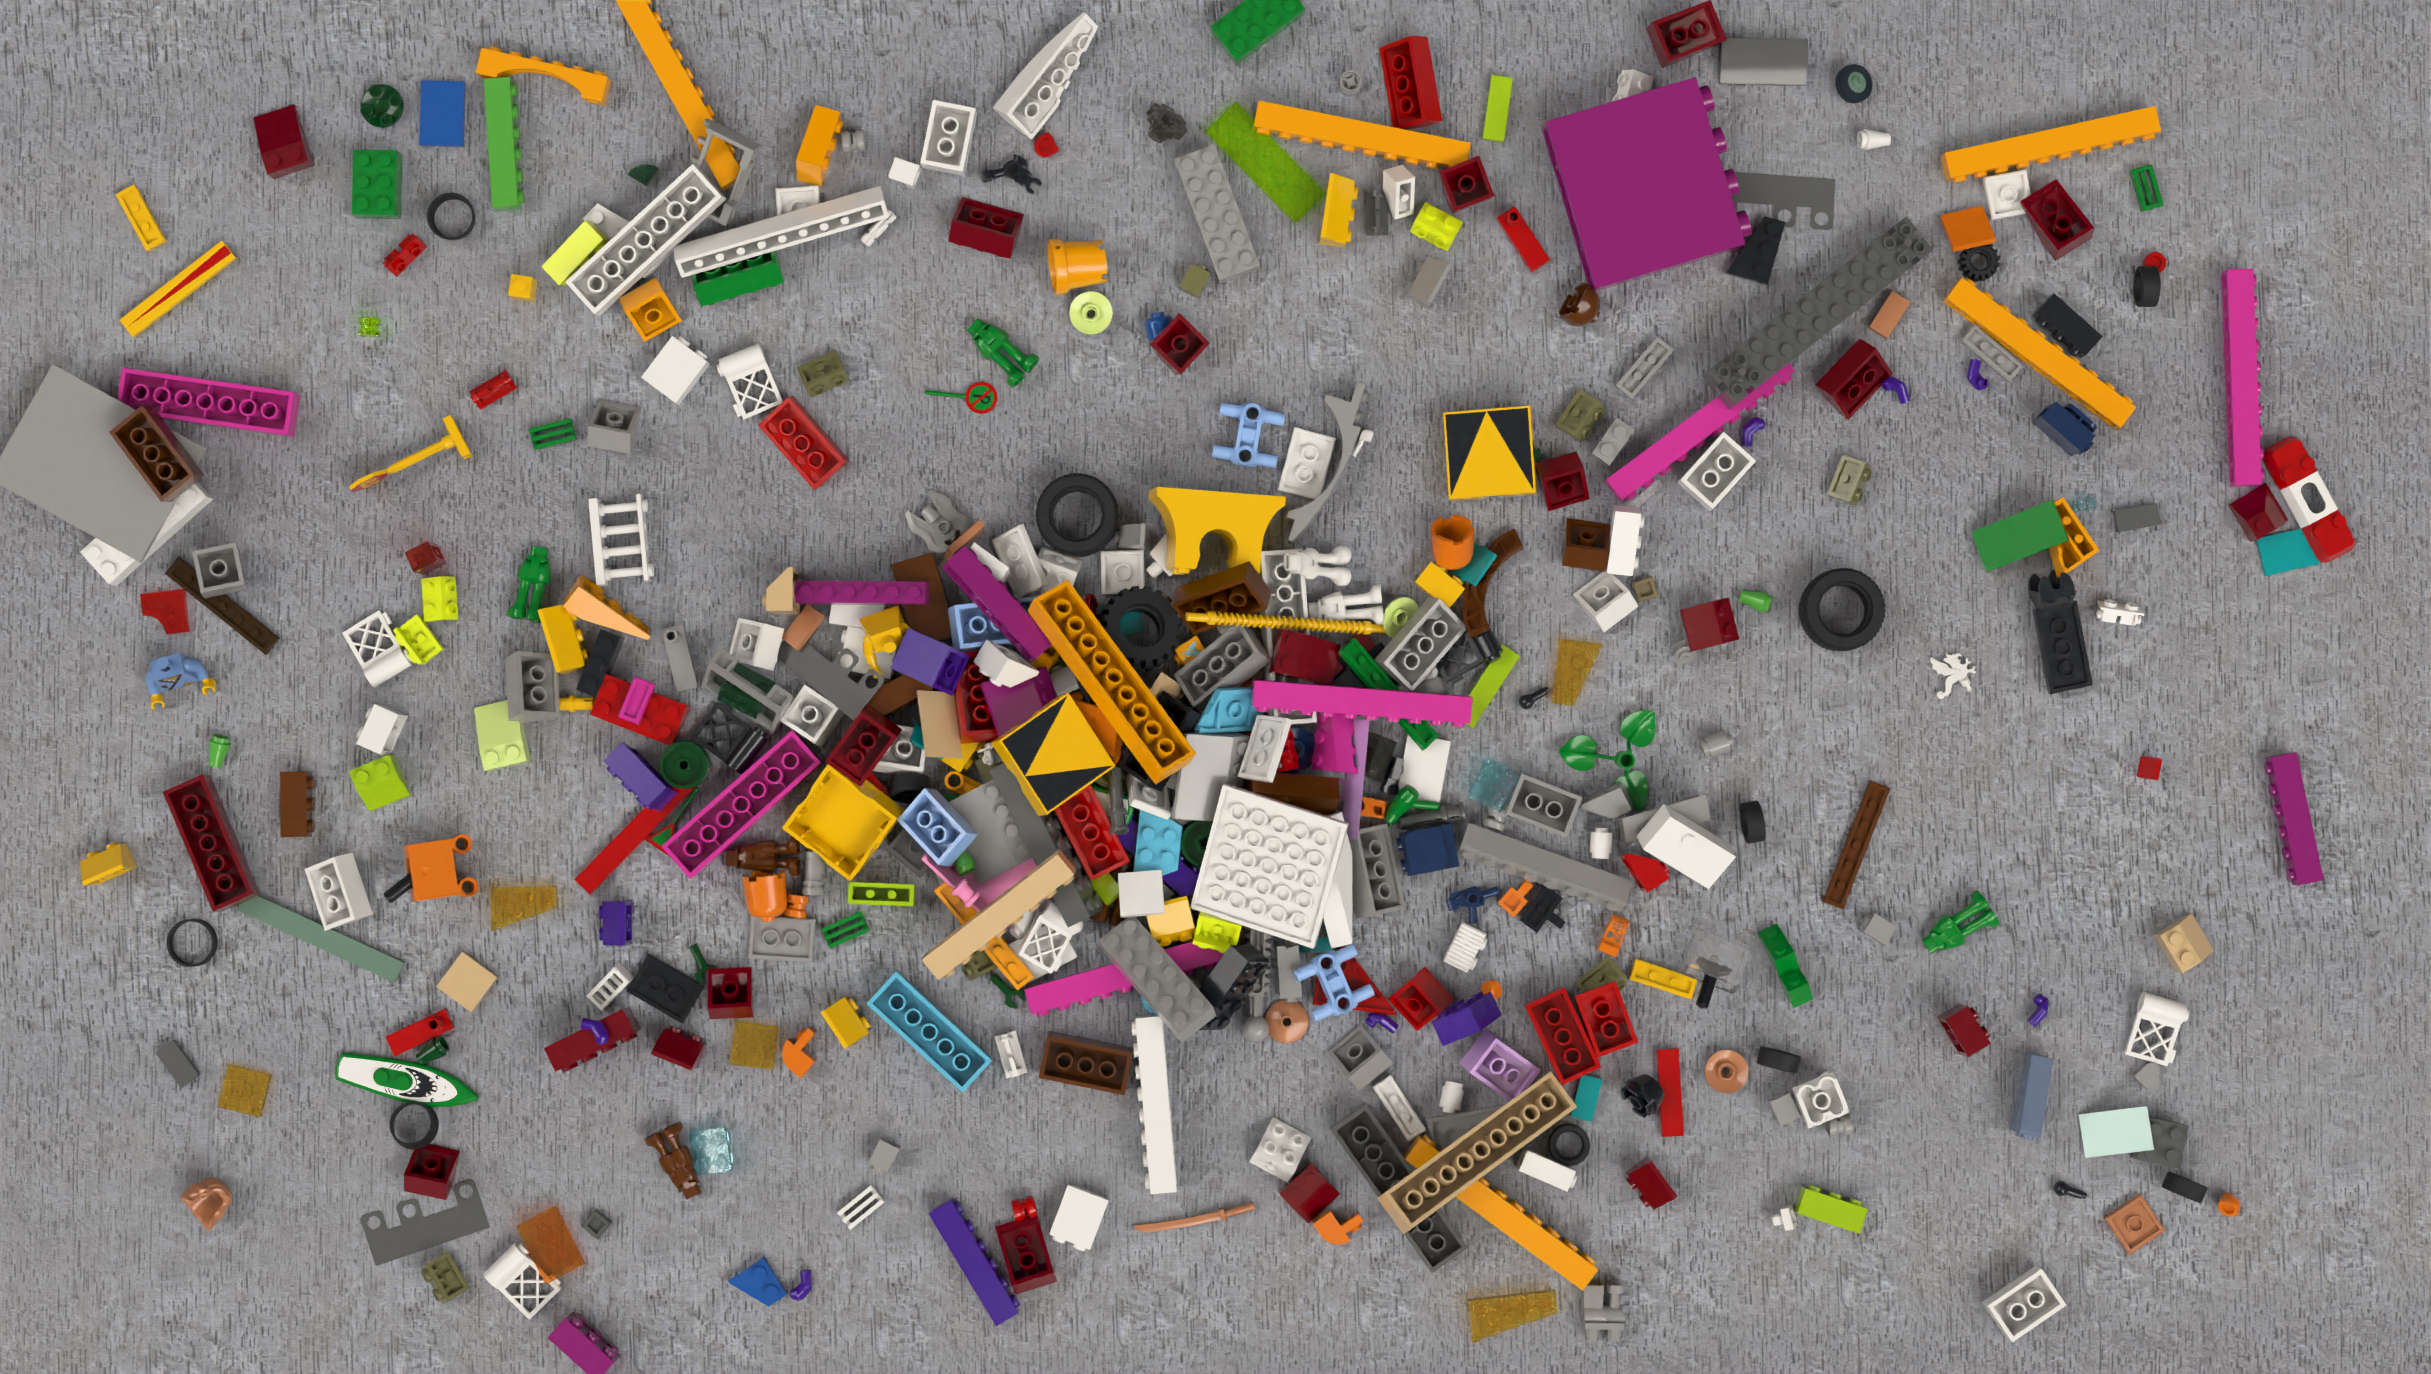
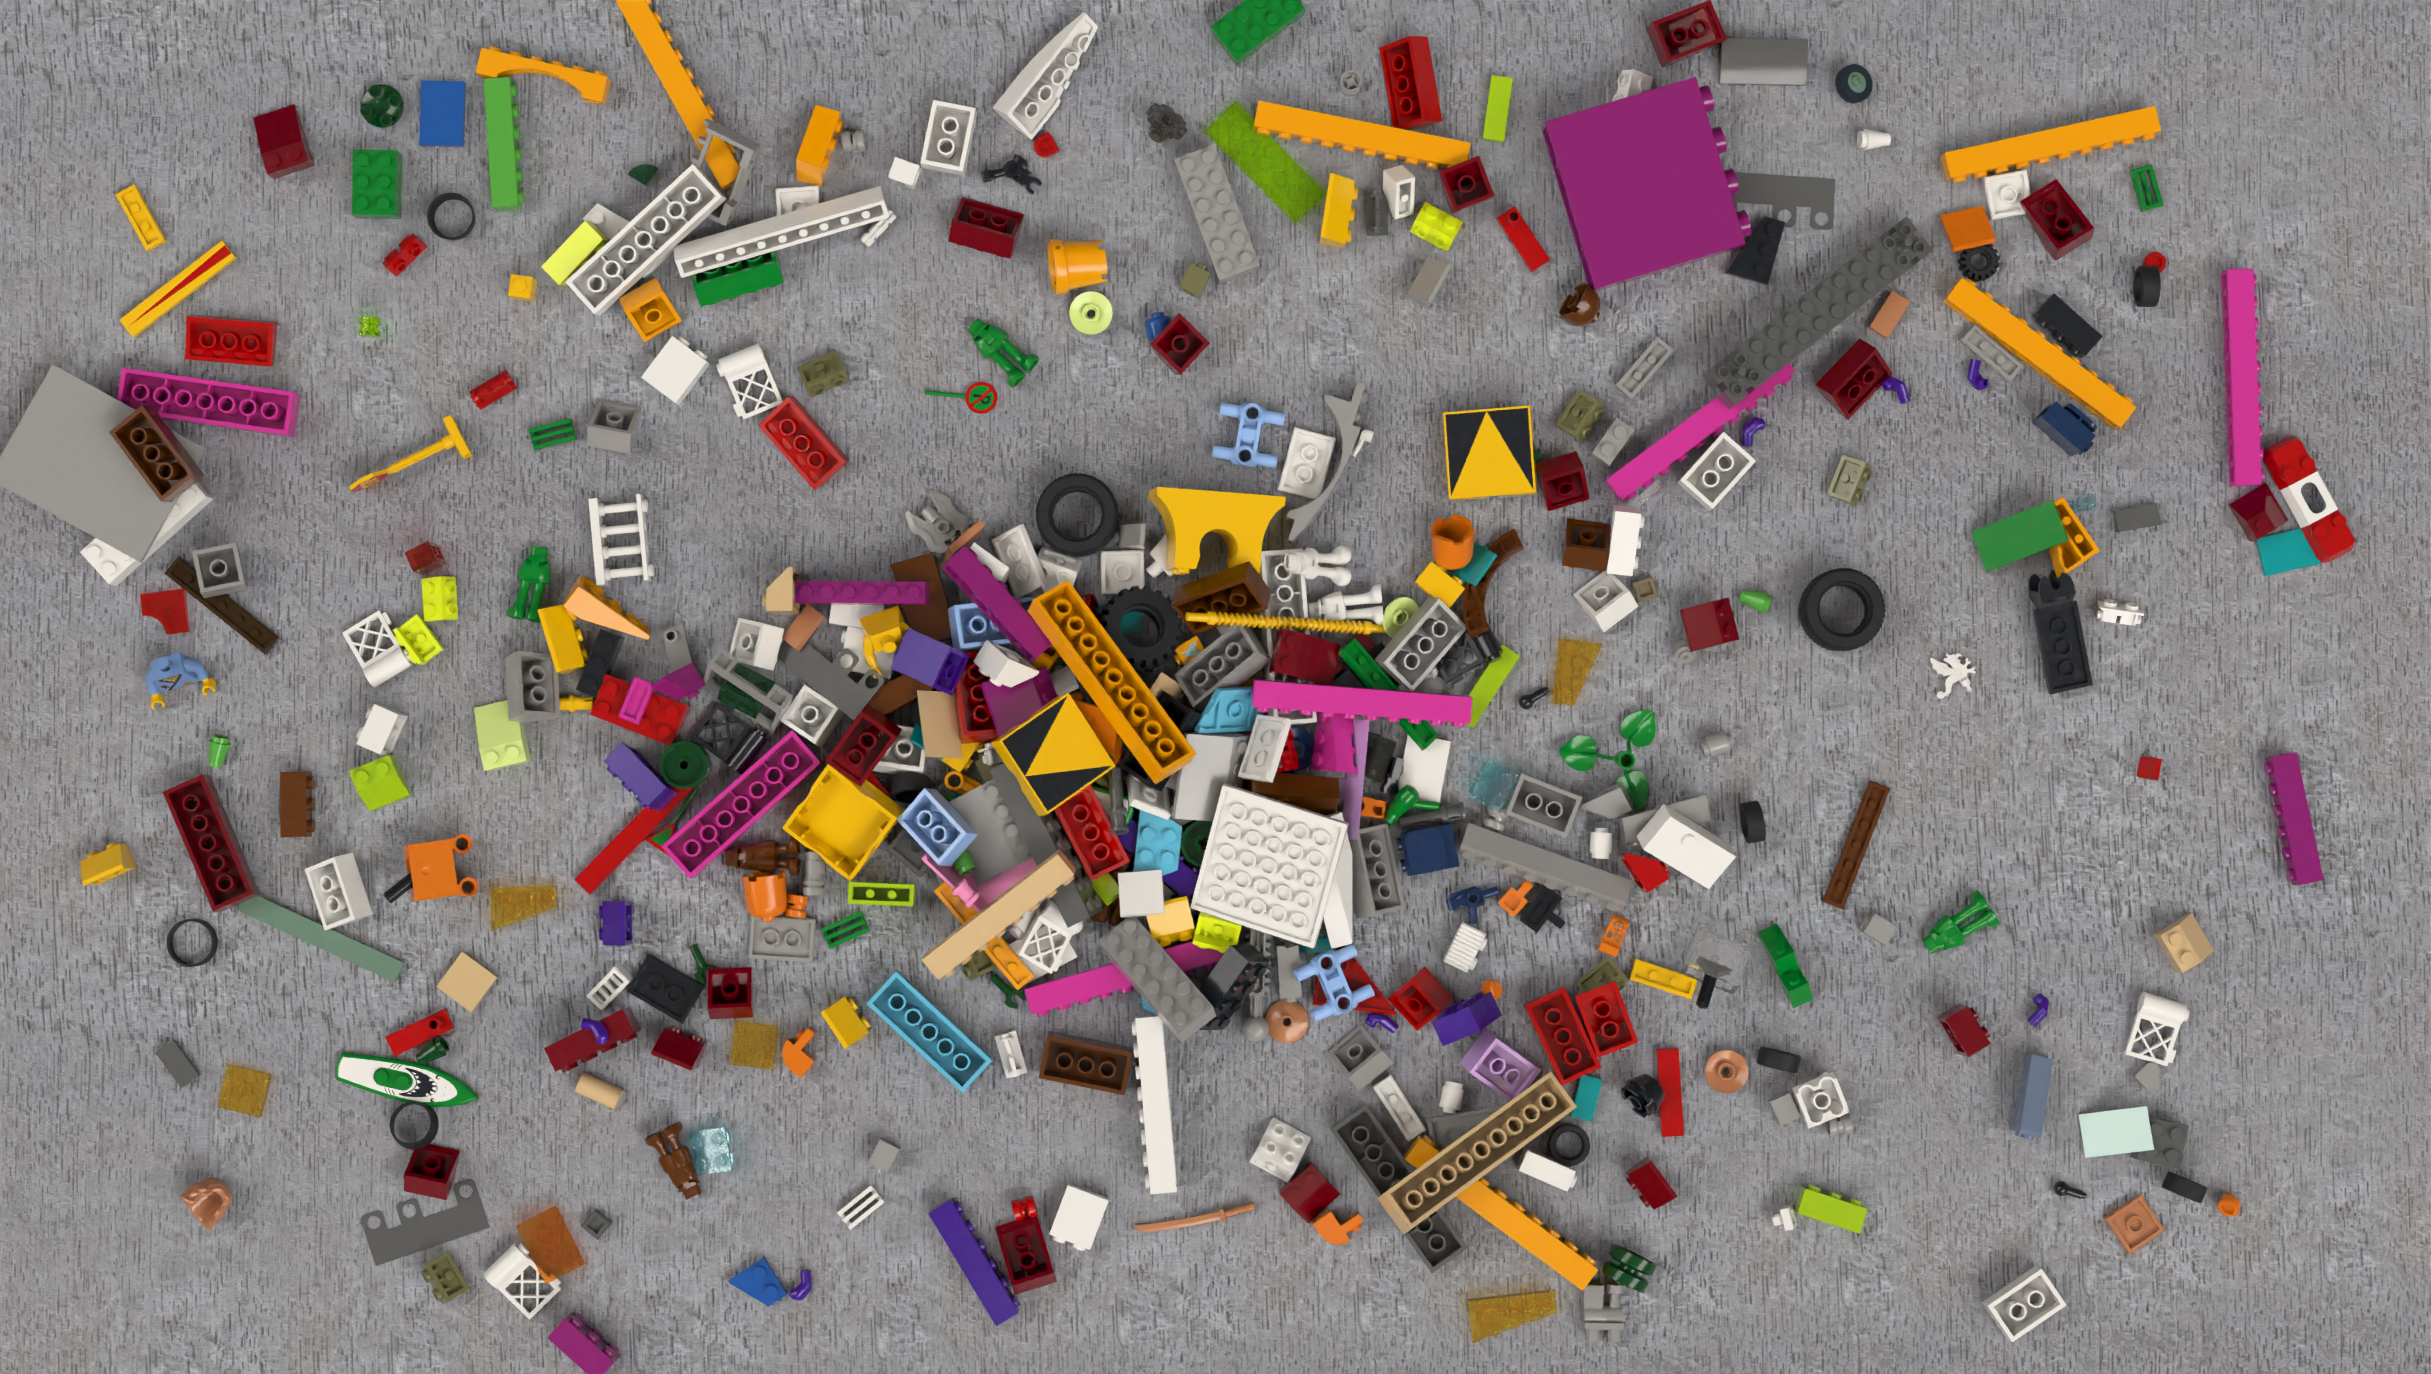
(230, 340): none -> red slope
(599, 1090): none -> tan brick
(680, 683): none -> magenta slope
(1627, 1271): none -> dark green wheel

